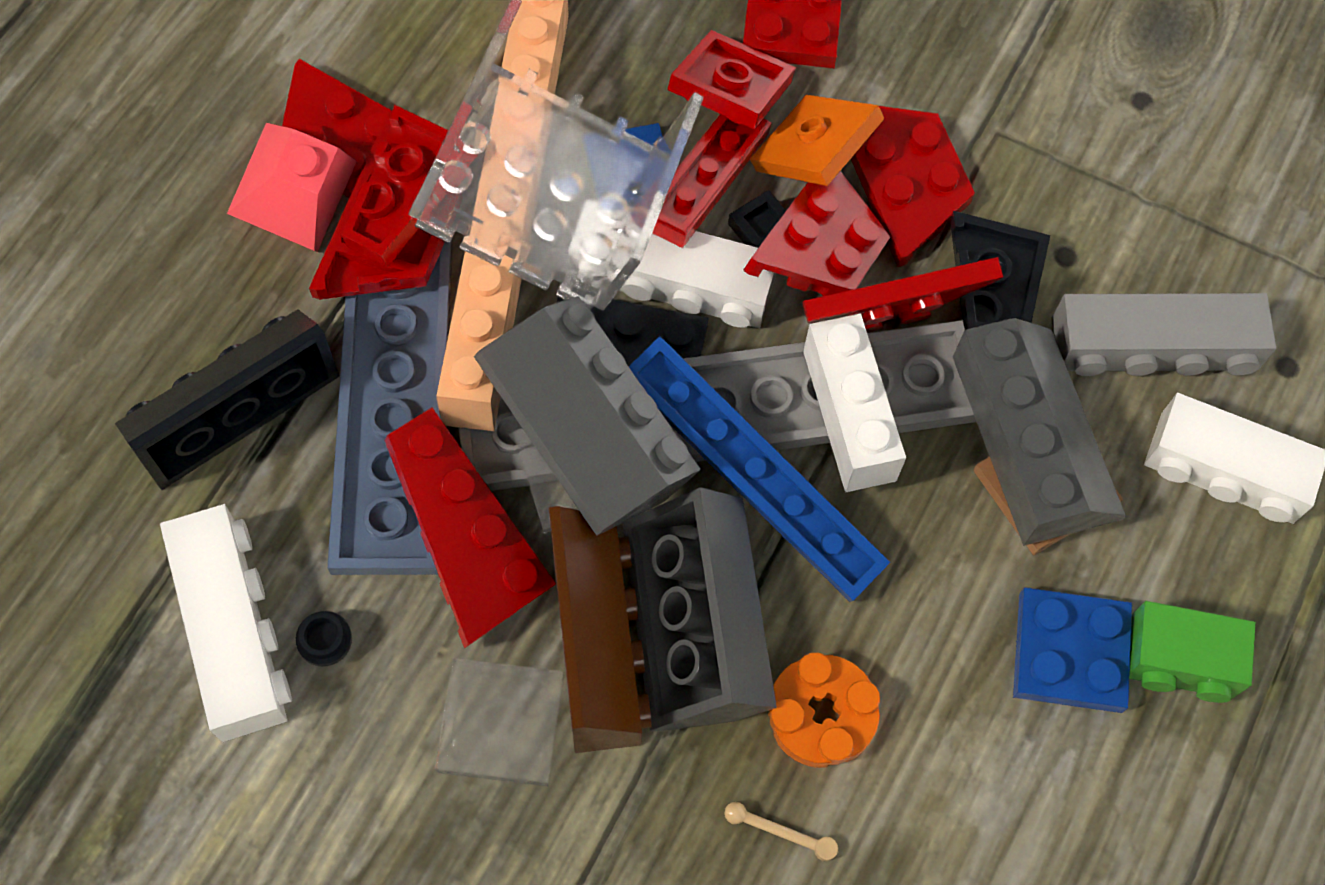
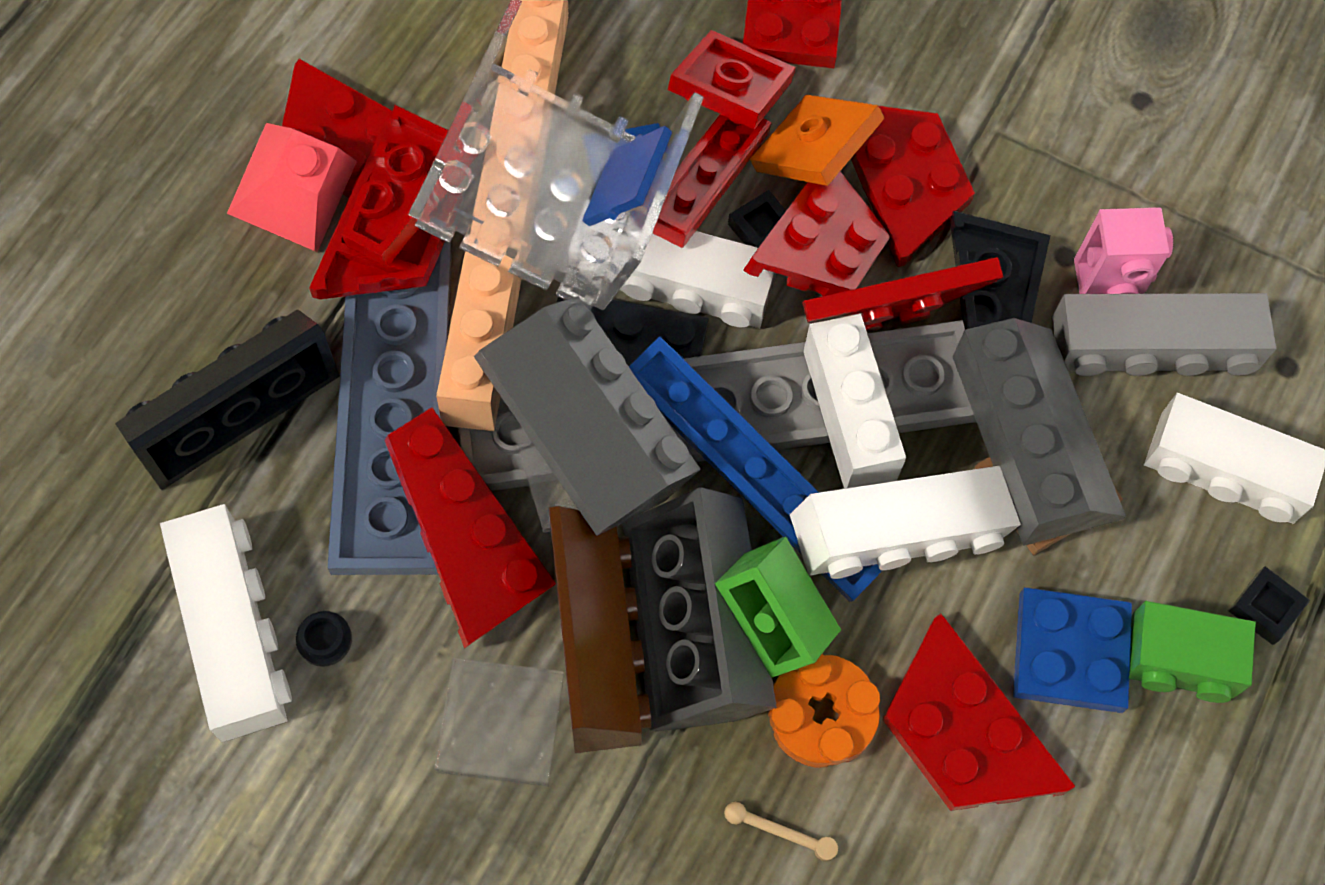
(627, 176): none -> blue piece
(778, 607): none -> bright green brick
(904, 521): none -> white brick
(967, 730): none -> red wing
(1123, 251): none -> bright pink brick
(1270, 604): none -> black plate

